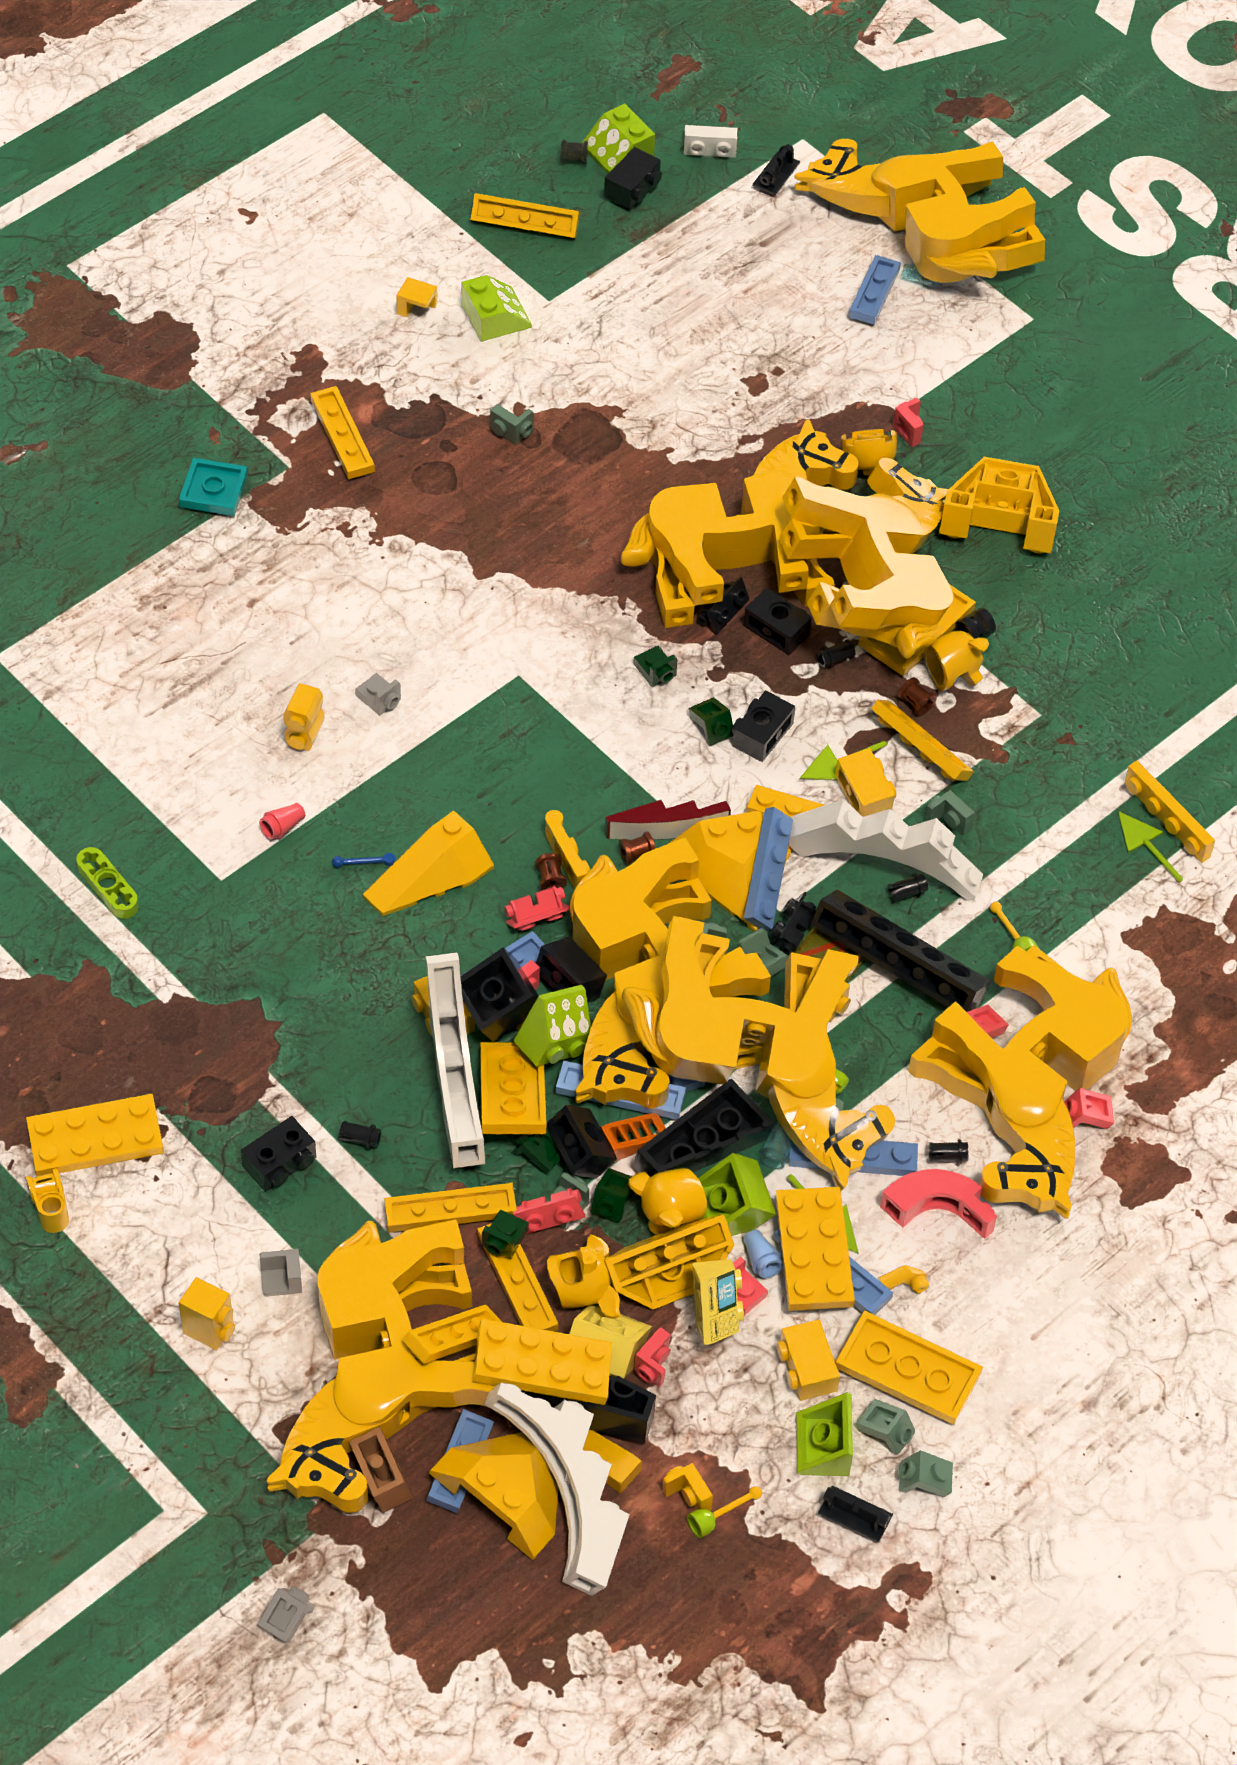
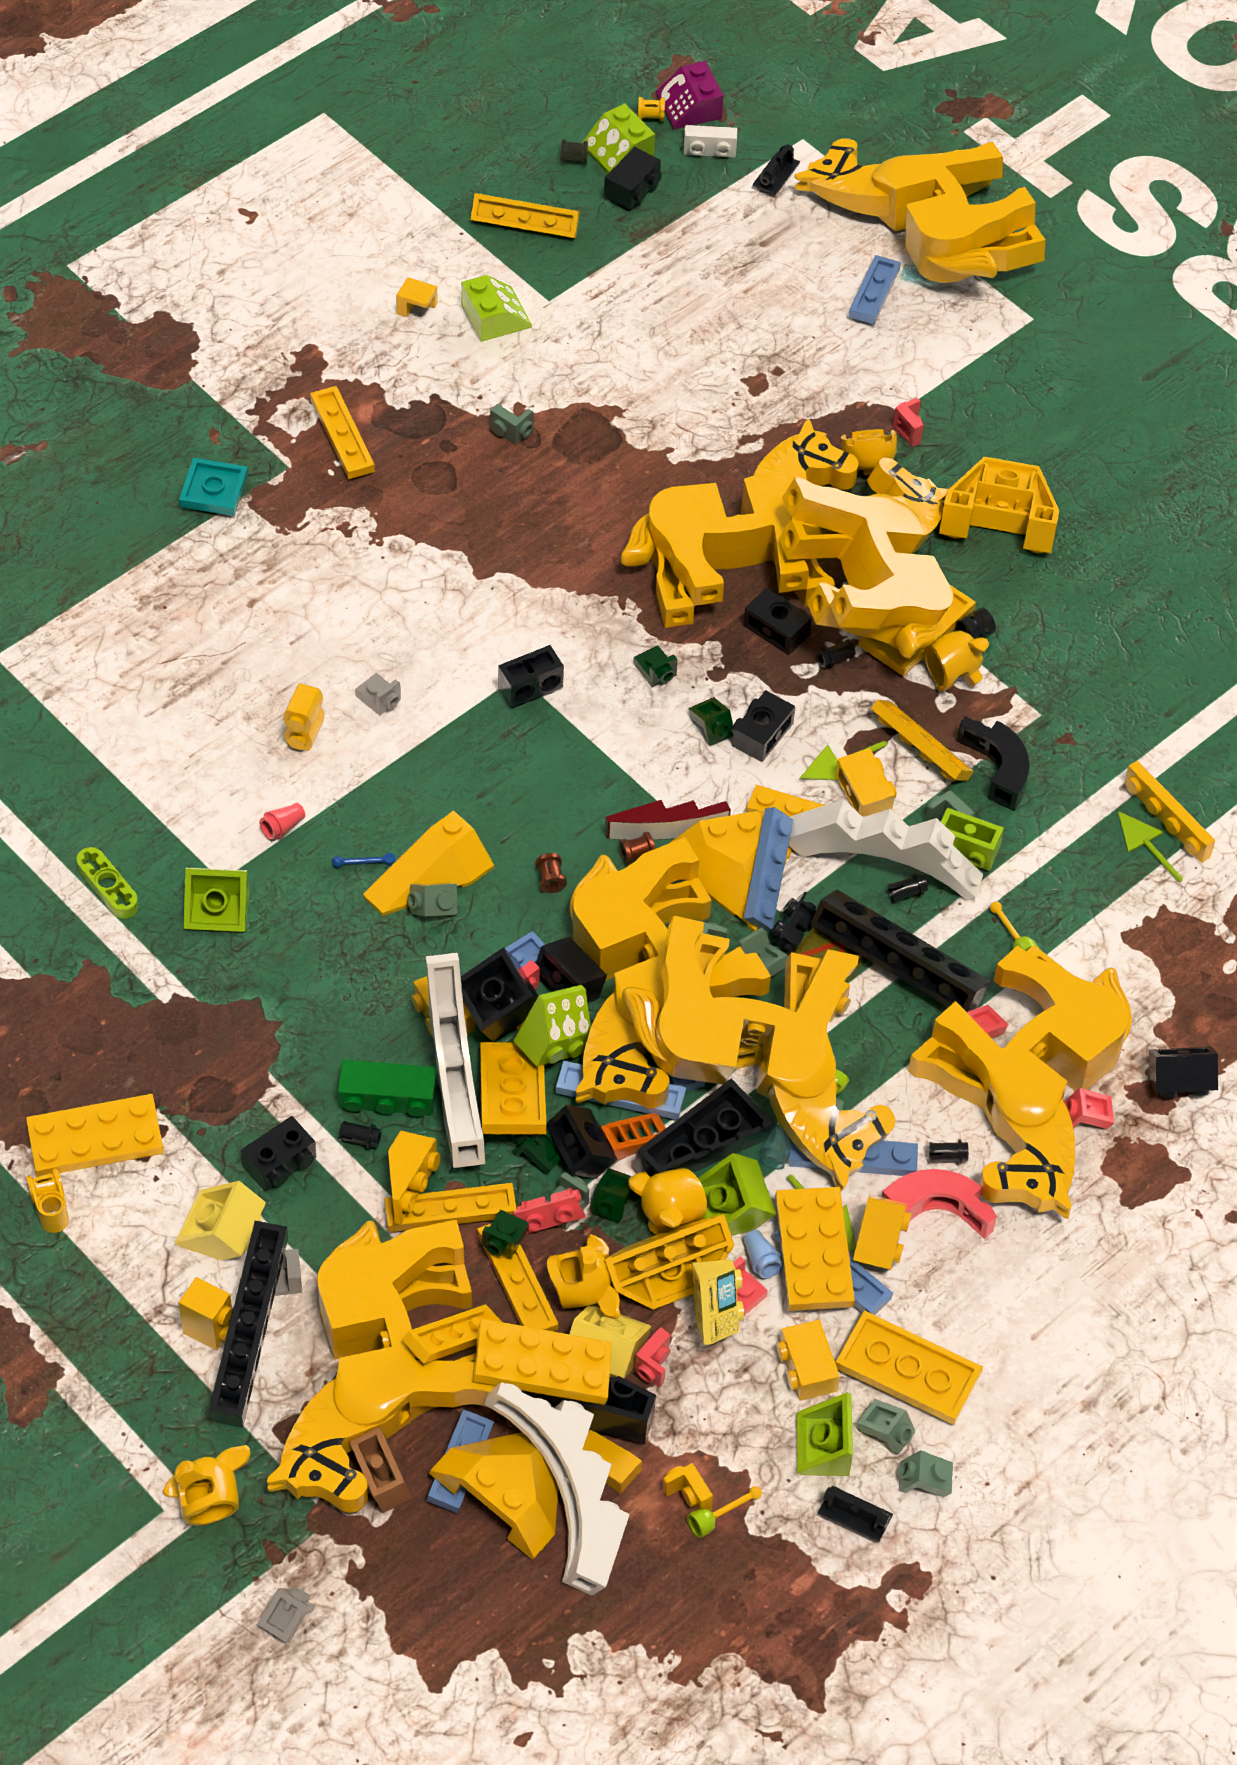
(208, 1486): none -> yellow piece
(216, 899): none -> lime slope
(221, 1221): none -> light yellow slope
(248, 1324): none -> black brick
(387, 1088): none -> green brick
(410, 1165): none -> yellow slope
(433, 899): none -> sand green bracket
(530, 676): none -> black brick
(547, 907): coral hinge -> none
(565, 847): yellow plate -> none
(651, 109): none -> yellow bush
(691, 96): none -> magenta slope
(720, 613): black hinge -> none
(881, 1232): none -> yellow brick
(906, 1275): yellow arm -> none
(917, 696): copper bush -> none
(974, 837): none -> lime brick
(1007, 753): none -> black arch
(1183, 1071): none -> black brick

